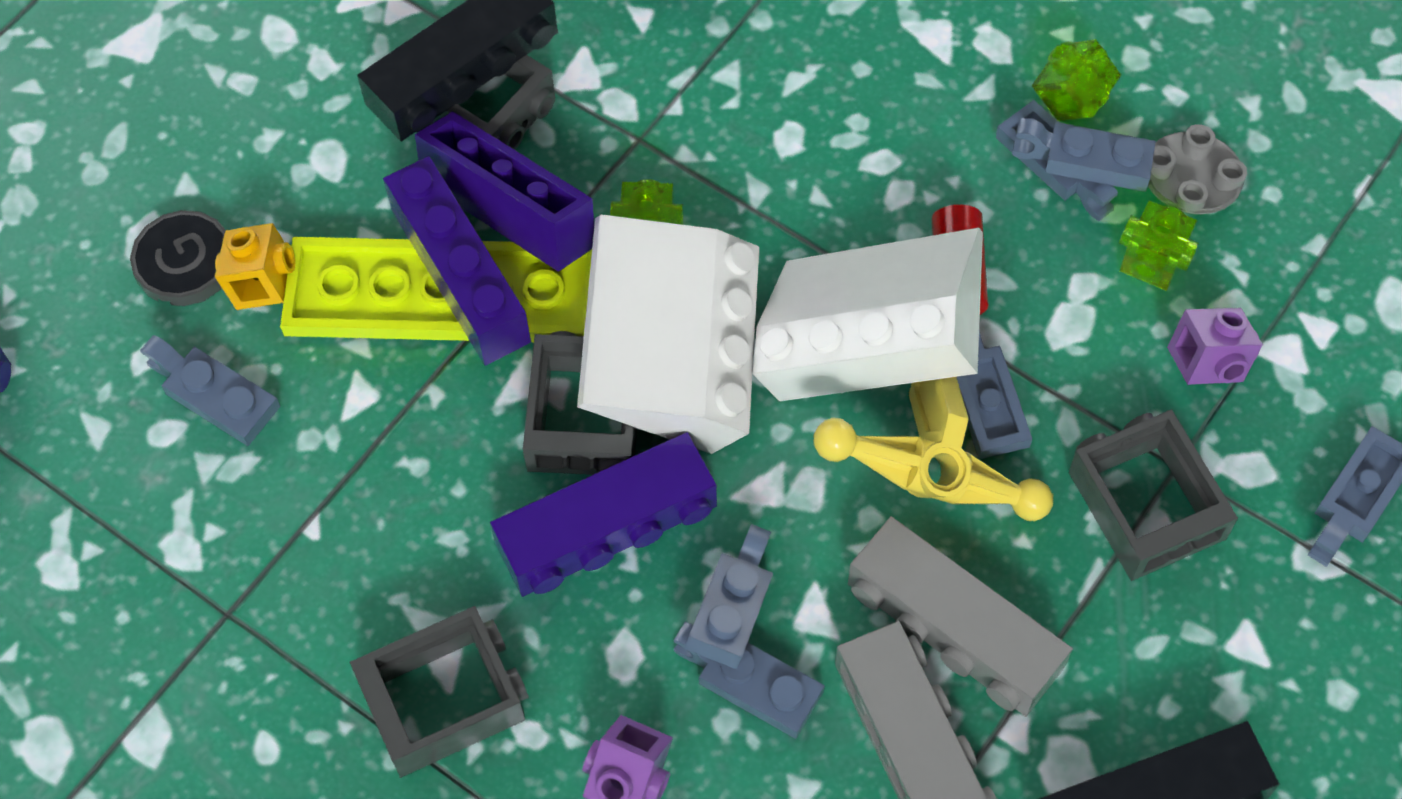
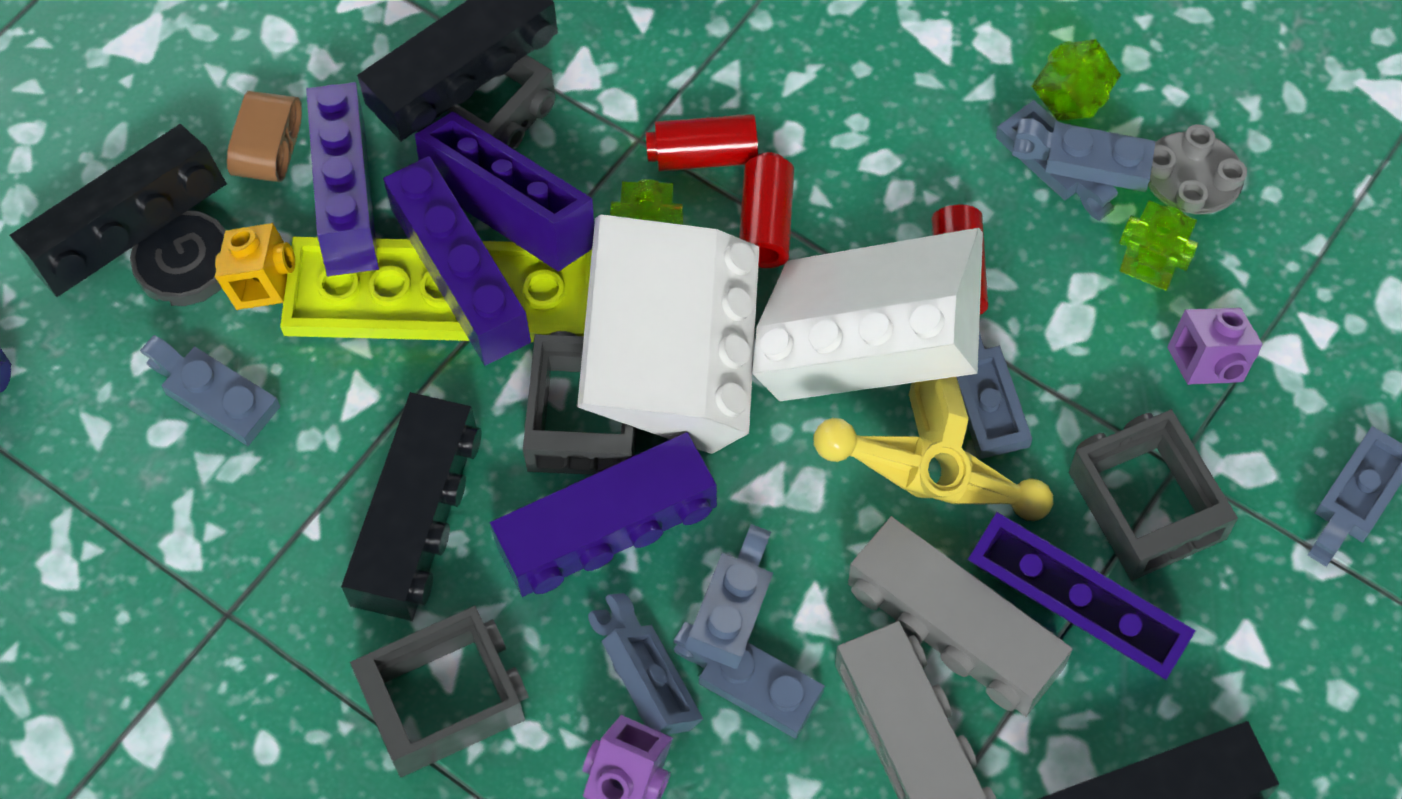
(118, 209): none -> black brick
(264, 136): none -> medium nougat beam
(341, 179): none -> dark purple brick
(412, 507): none -> black brick
(645, 668): none -> sand blue plate
(703, 142): none -> red brick
(768, 207): none -> red brick
(1081, 596): none -> dark purple brick

